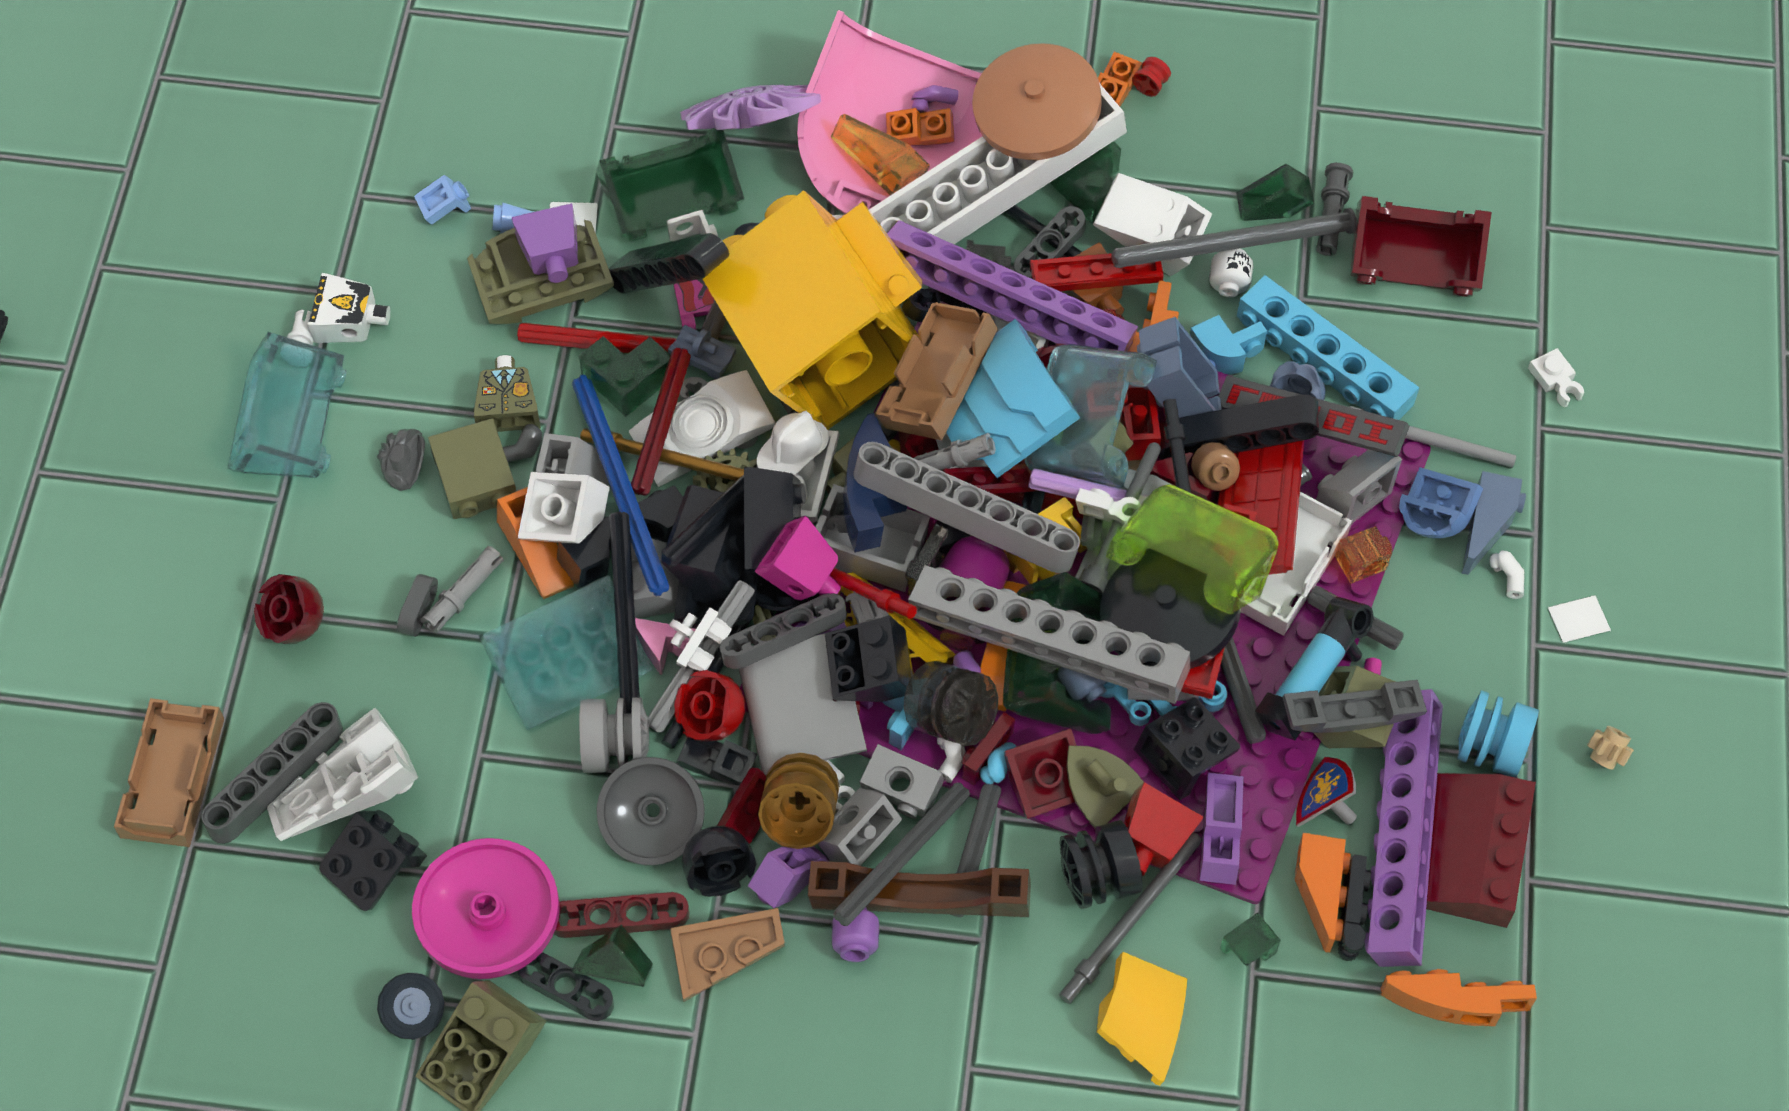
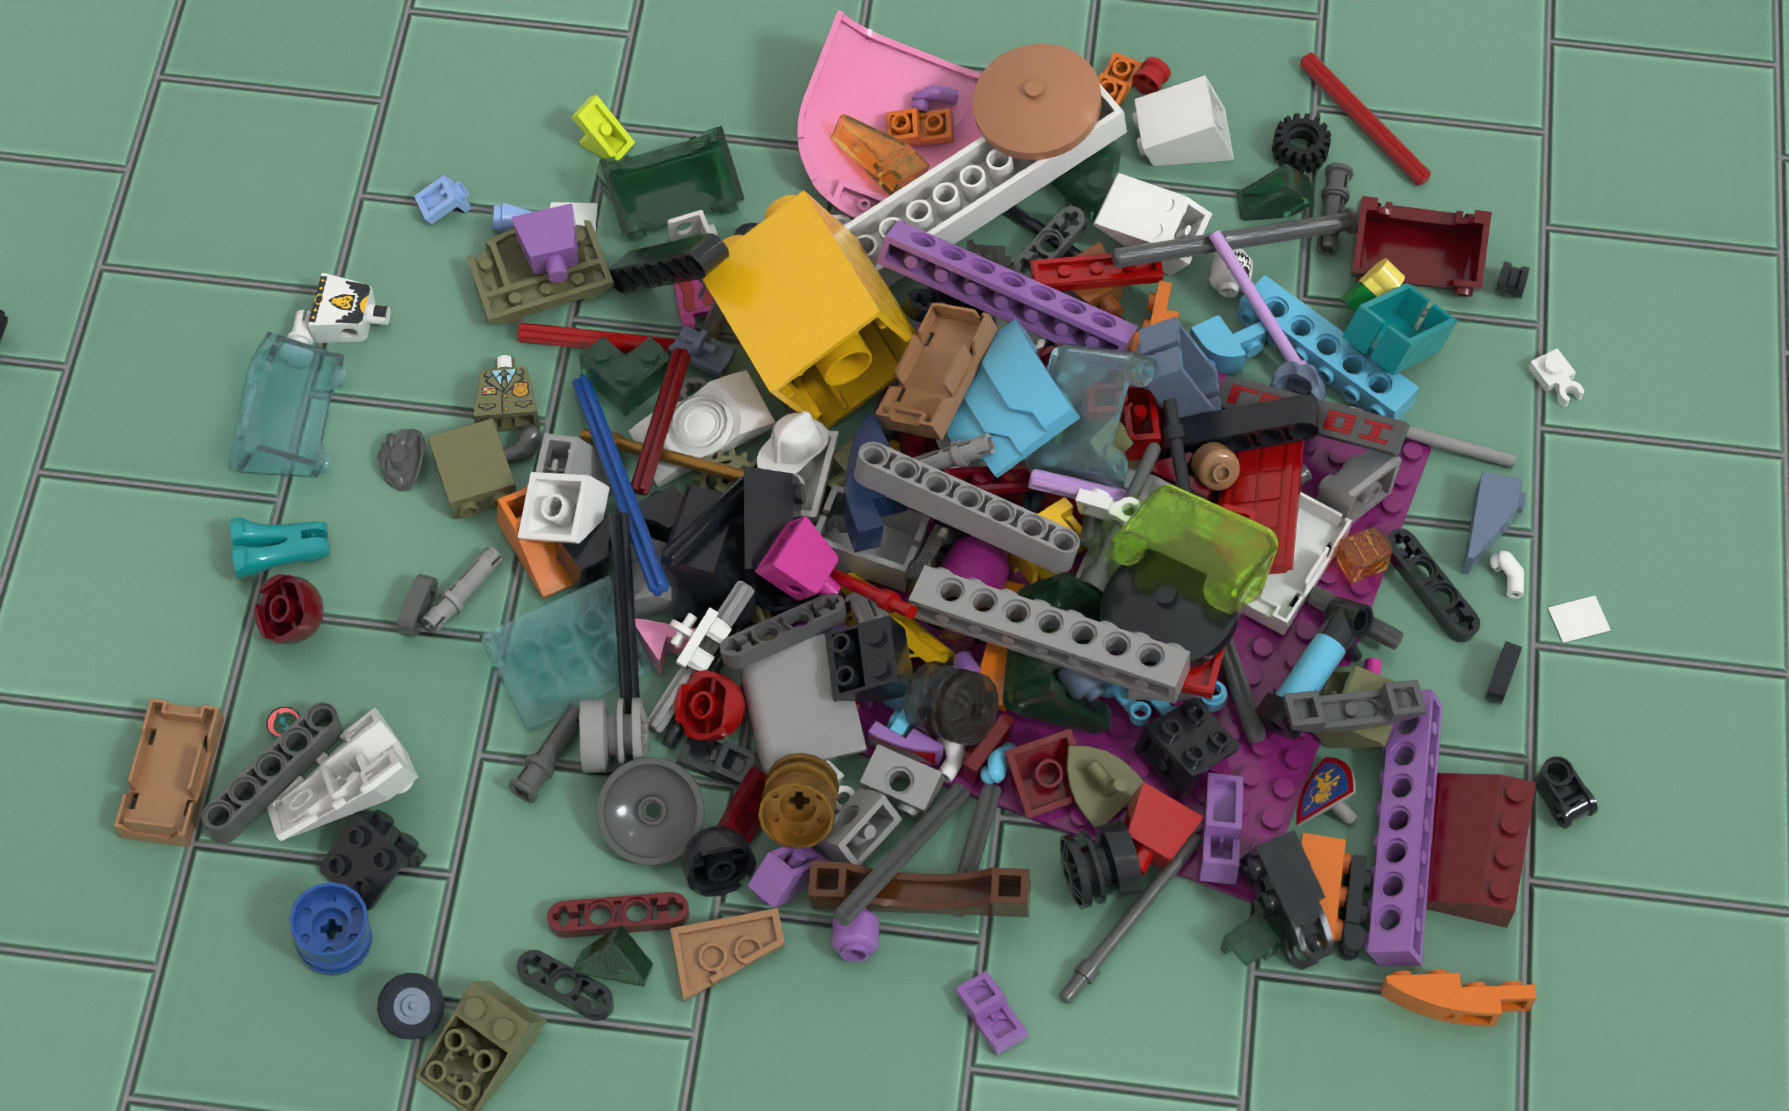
(268, 546): none -> teal piece
(280, 720): none -> clear green tile
(328, 909): none -> blue wheel
(485, 908): dark pink dish -> none
(540, 765): none -> dark grey pin
(602, 130): none -> neon yellow slope
(749, 107): lavender piece -> none
(879, 254): yellow slope -> none
(915, 746): none -> medium lavender slope
(991, 1012): none -> medium lavender slope
(1143, 1013): yellow slope -> none
(1183, 125): none -> white slope
(1254, 298): none -> lavender bar
(1288, 897): none -> black brick
(1304, 129): none -> black tyre
(1365, 119): none -> red axle
(1377, 281): none -> light yellow leg
(1388, 332): none -> teal piece
(1436, 582): none -> black beam
(1439, 504): medium blue slope -> none
(1497, 734): medium azure wheel -> none
(1503, 672): none -> black beam
(1512, 279): none -> black wheel
(1567, 798): none -> black piece
(1610, 747): tan gear -> none

